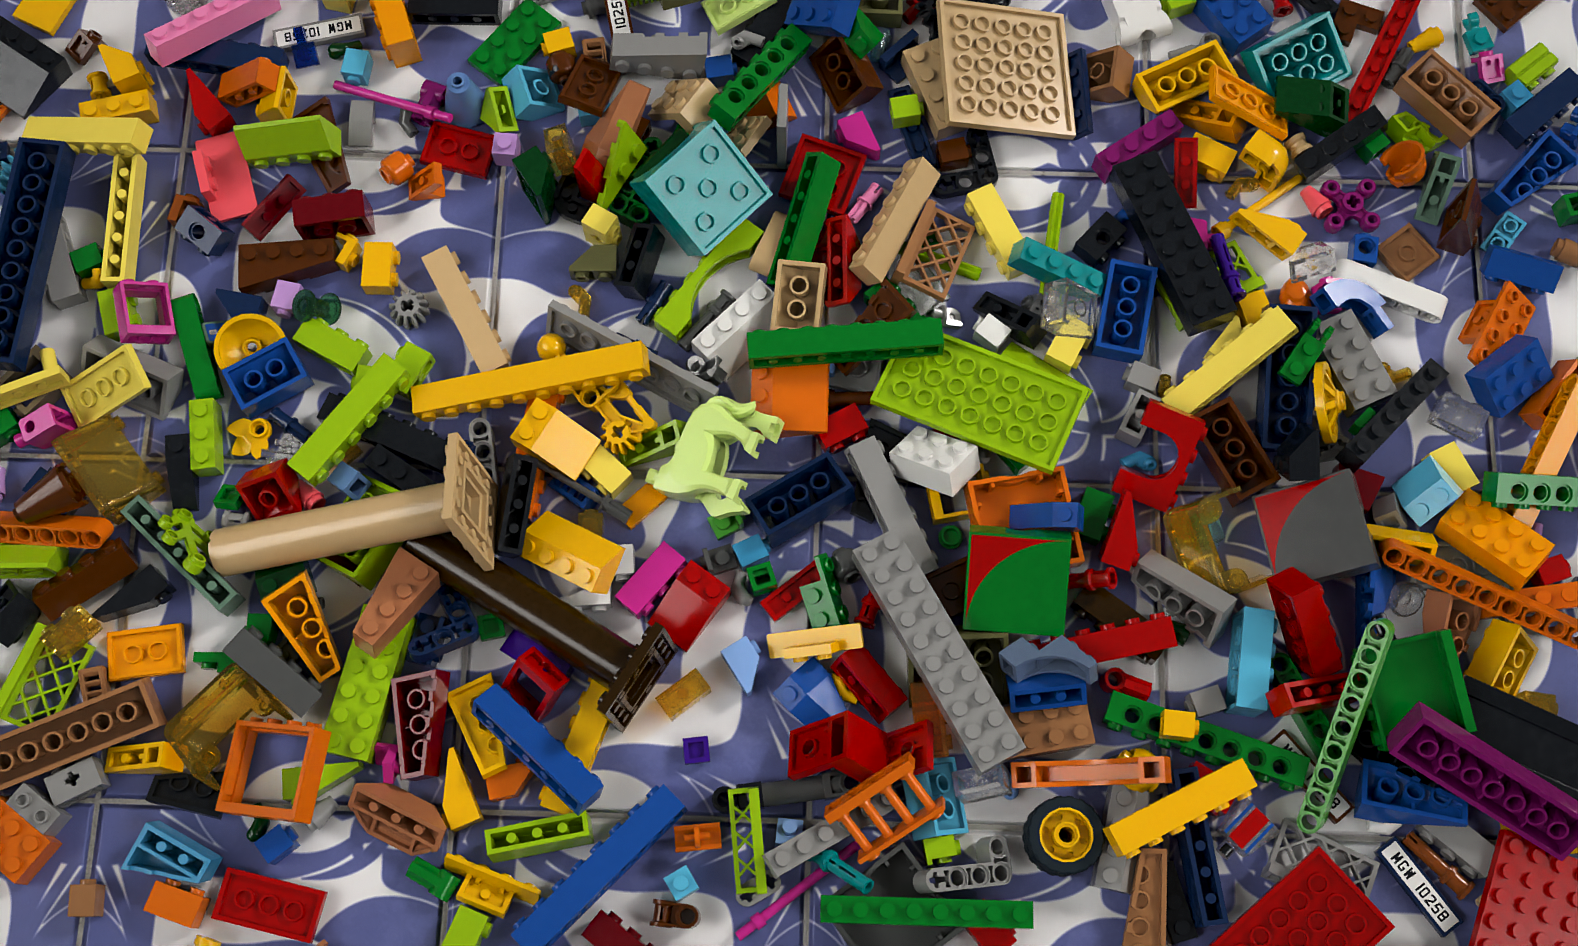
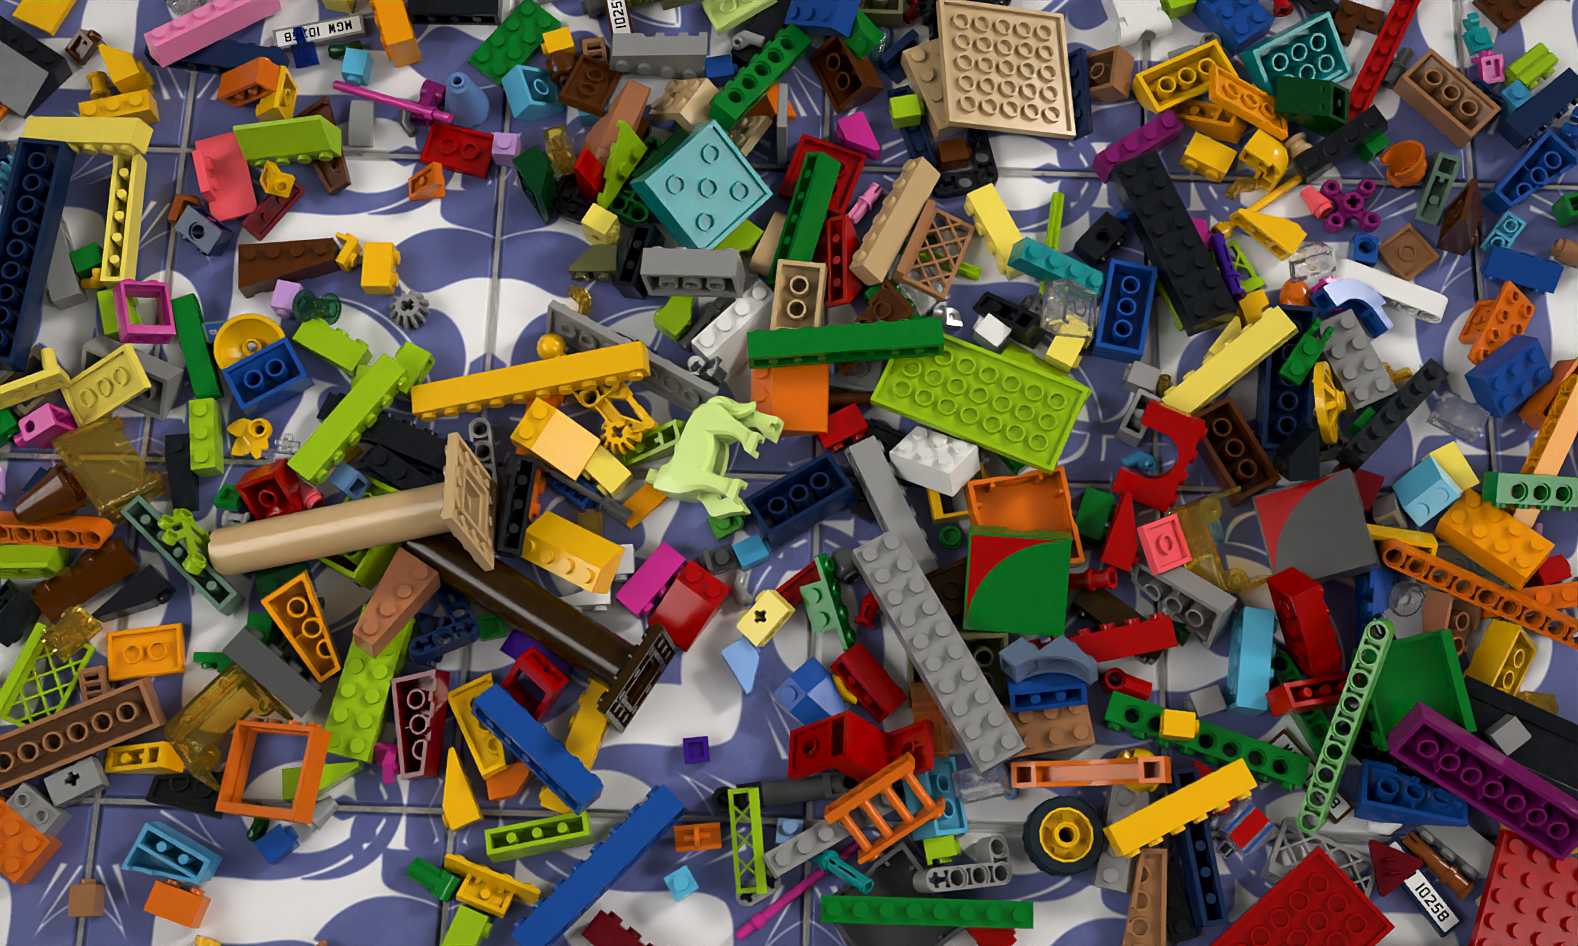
(208, 110): red slope -> none
(241, 303): dark blue slope -> none
(269, 905): red plate -> none
(275, 181): none -> yellow bracket
(289, 425): dark blue axle -> none
(333, 213): dark red brick -> none
(397, 168): orange head -> none
(397, 817): nougat wedge -> none
(465, 310): tan brick -> none
(498, 110): lime slope -> none
(654, 302): dark blue pin -> none
(673, 914): reddish brown piece -> none
(683, 694): clear yellow brick -> none
(693, 272): none -> light grey brick
(762, 579): green brick -> none
(777, 614): none -> light yellow brick
(815, 641): yellow bracket -> none
(1047, 516): blue slope -> none
(1164, 544): none -> coral plate
(1186, 170): red tile -> none
(1391, 866): none -> dark red piece
(1407, 127): lime slope -> none
(1426, 40): yellow cone -> none
(1507, 734): none -> light grey panel

